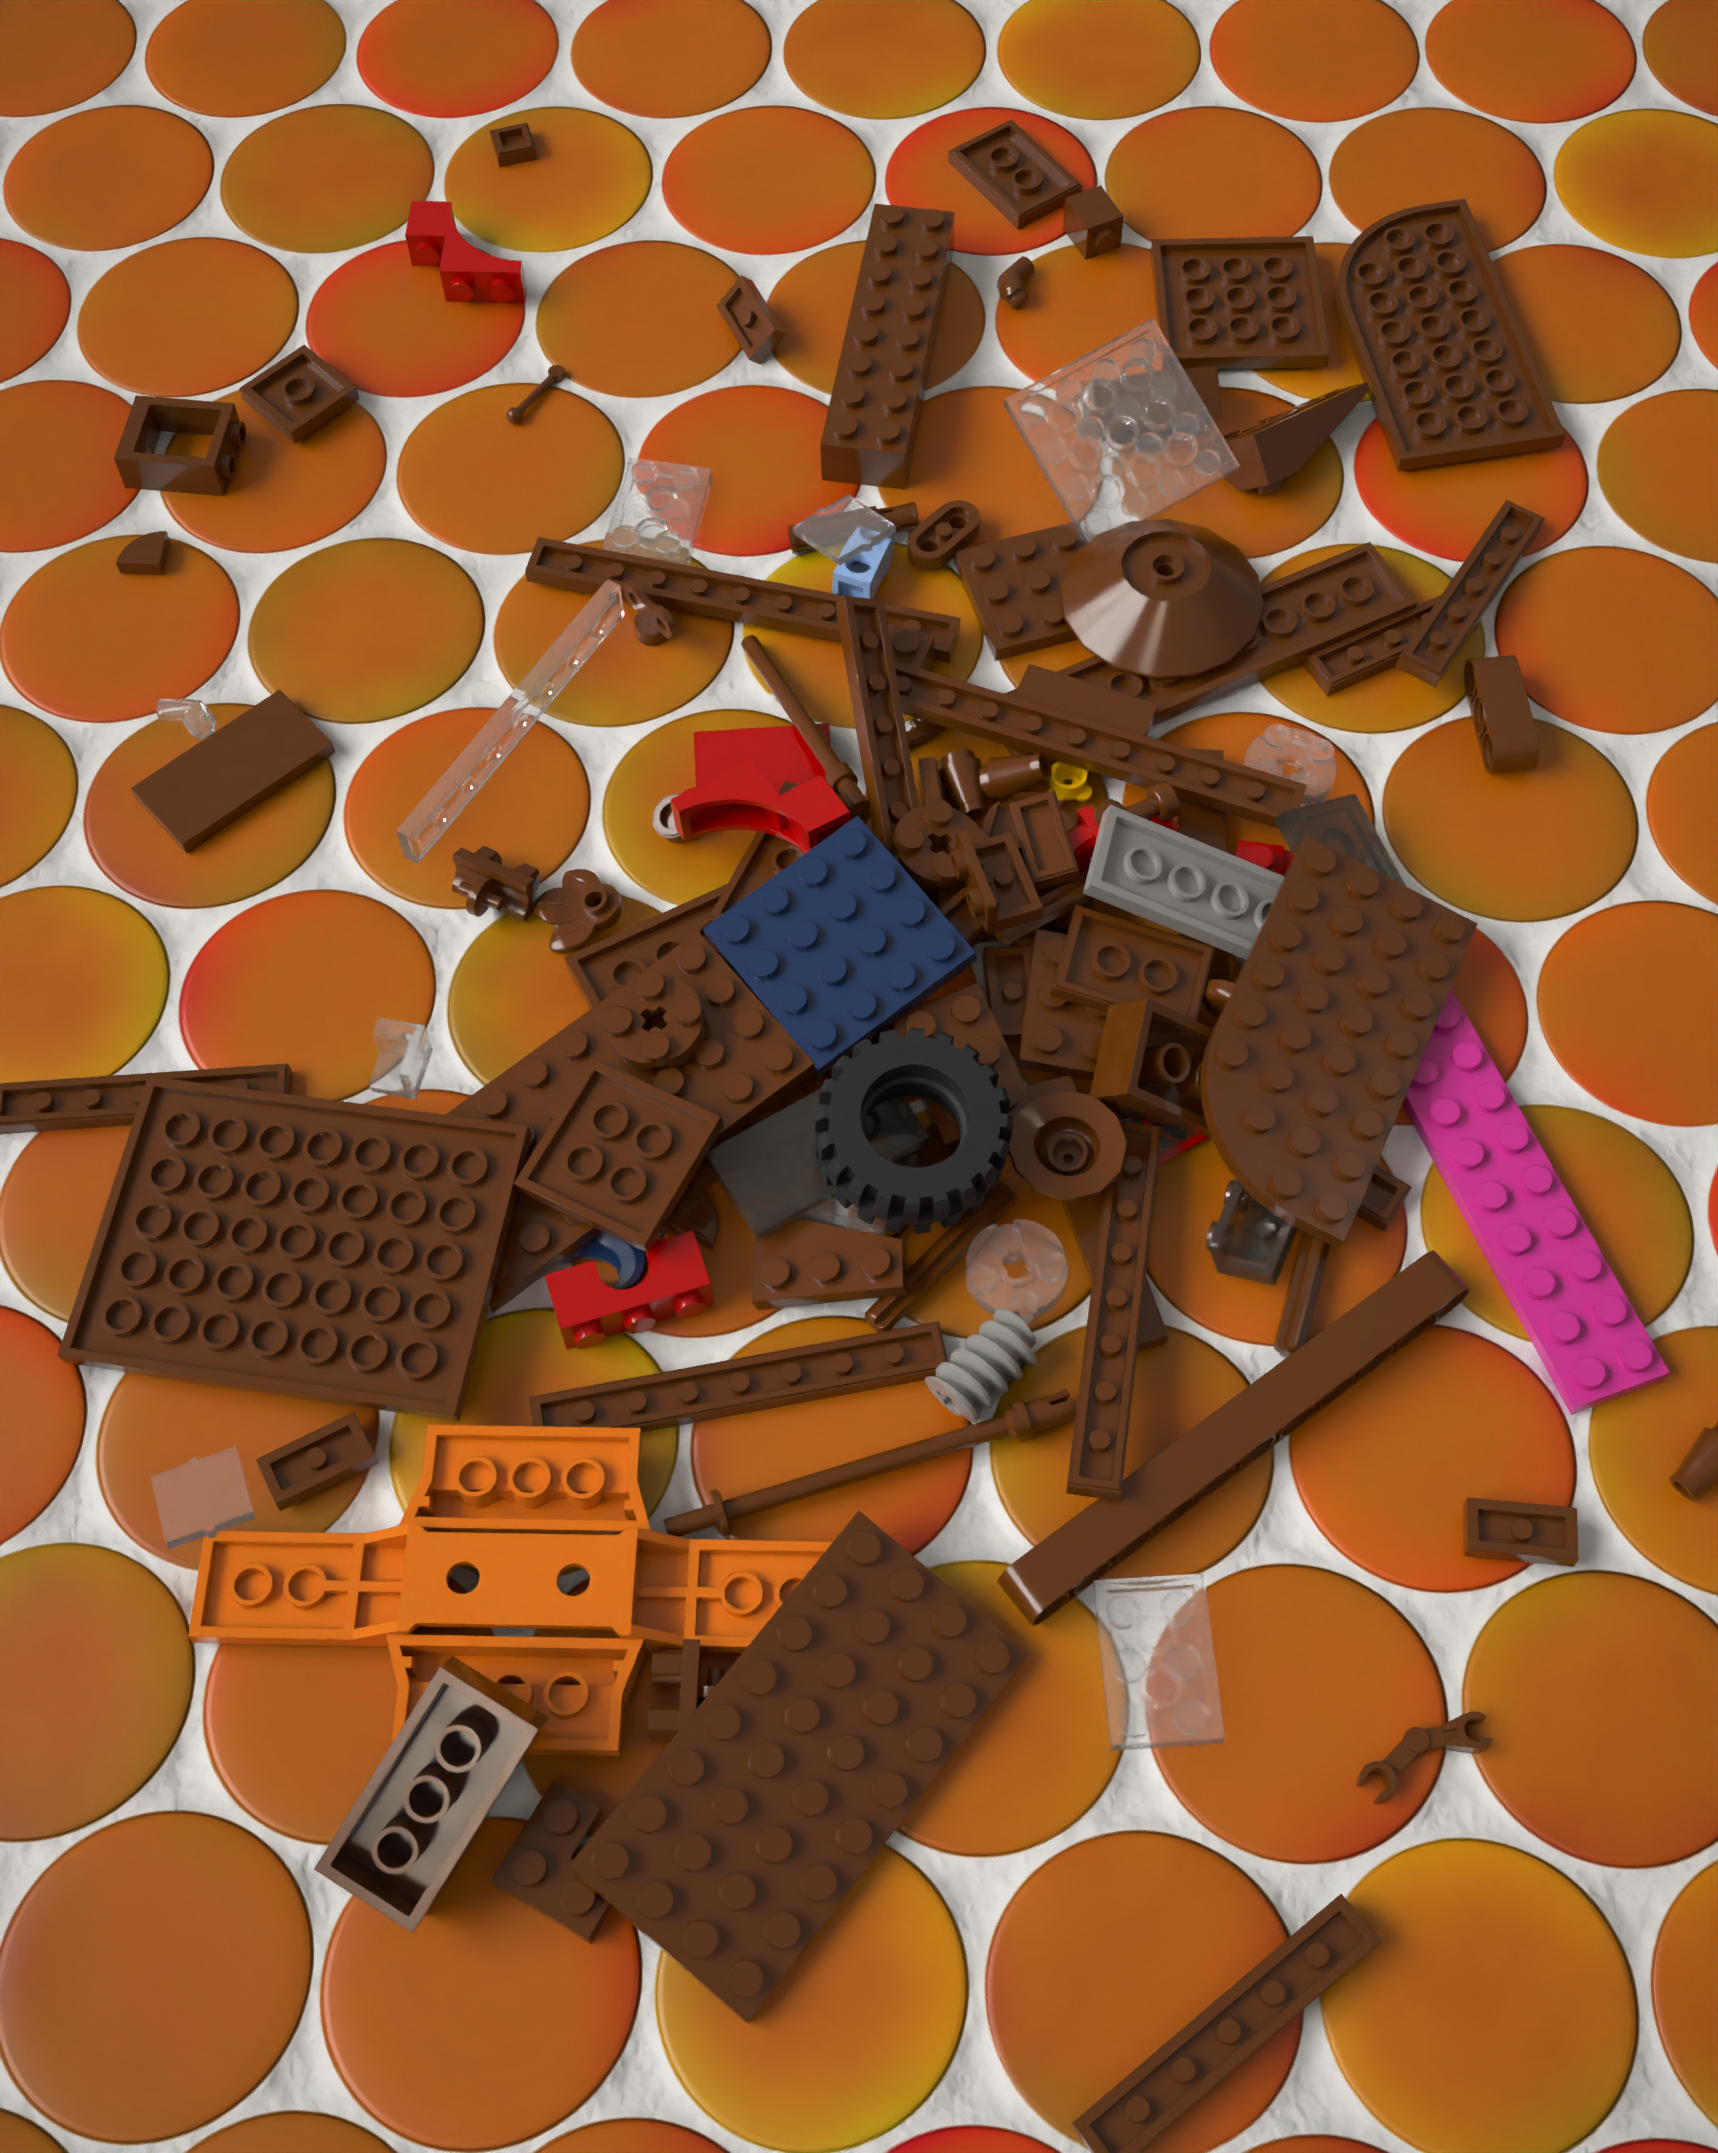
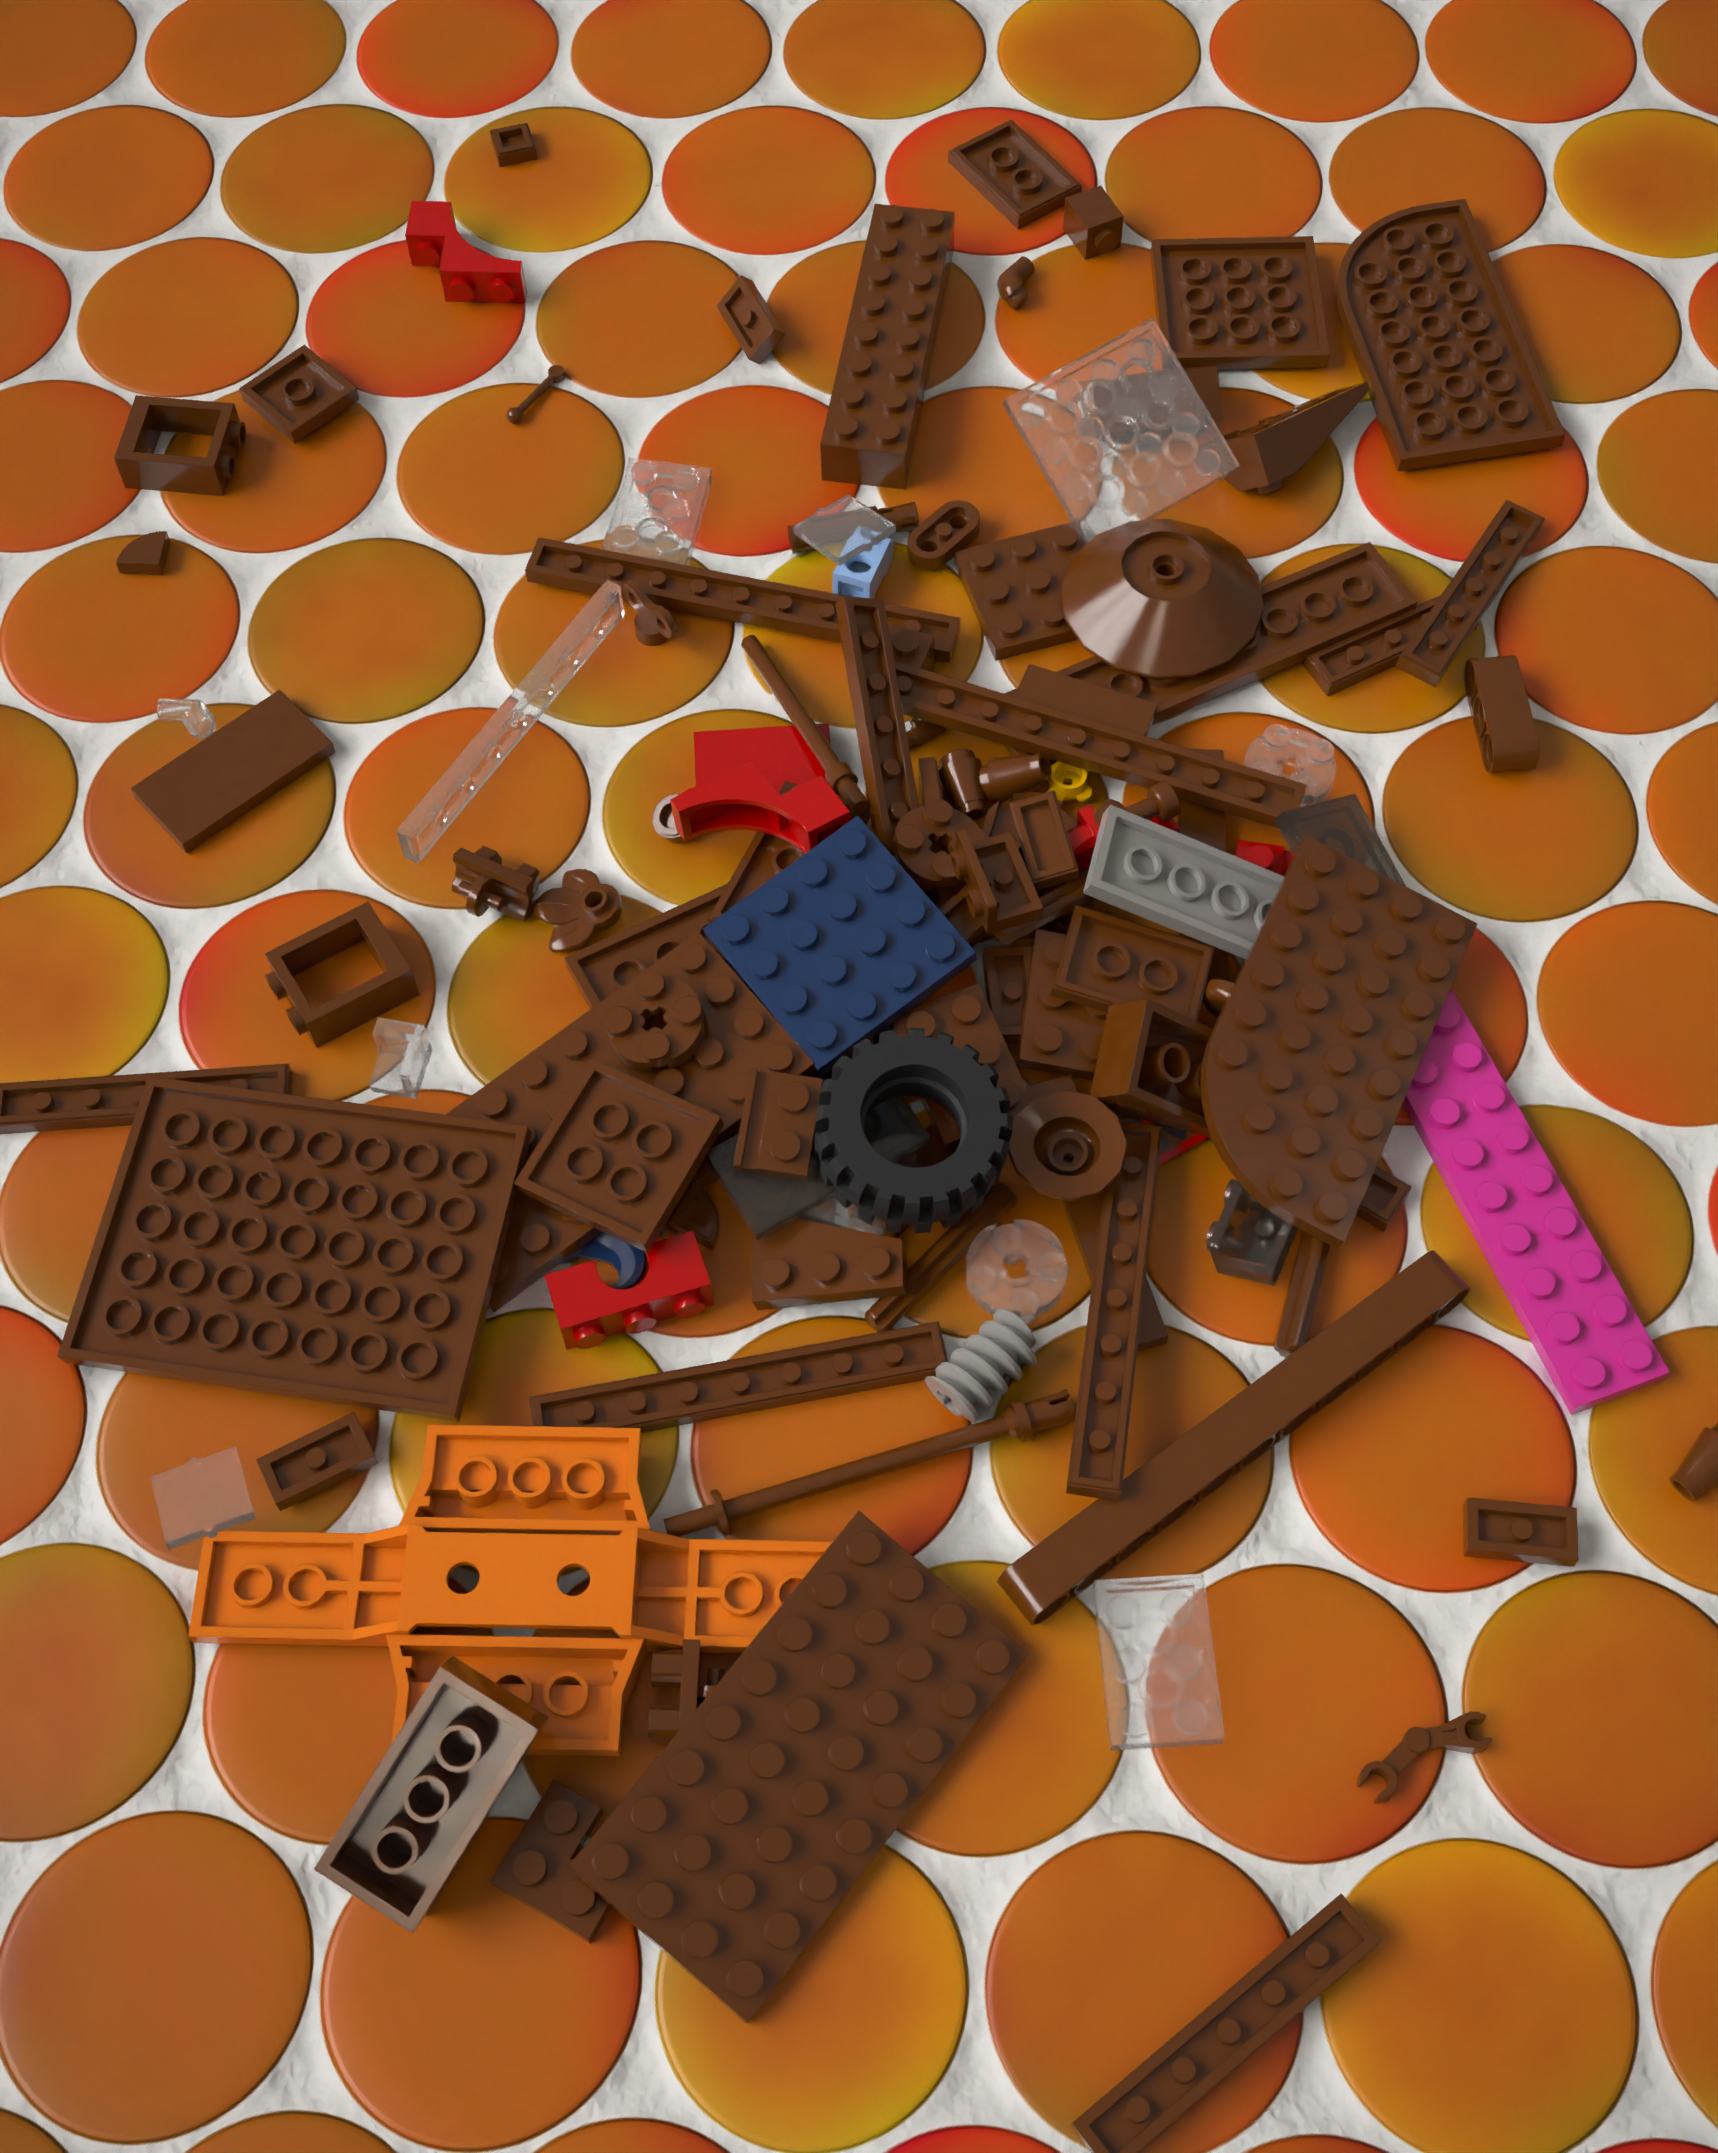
(355, 1006): none -> reddish brown window
(778, 1124): none -> reddish brown plate

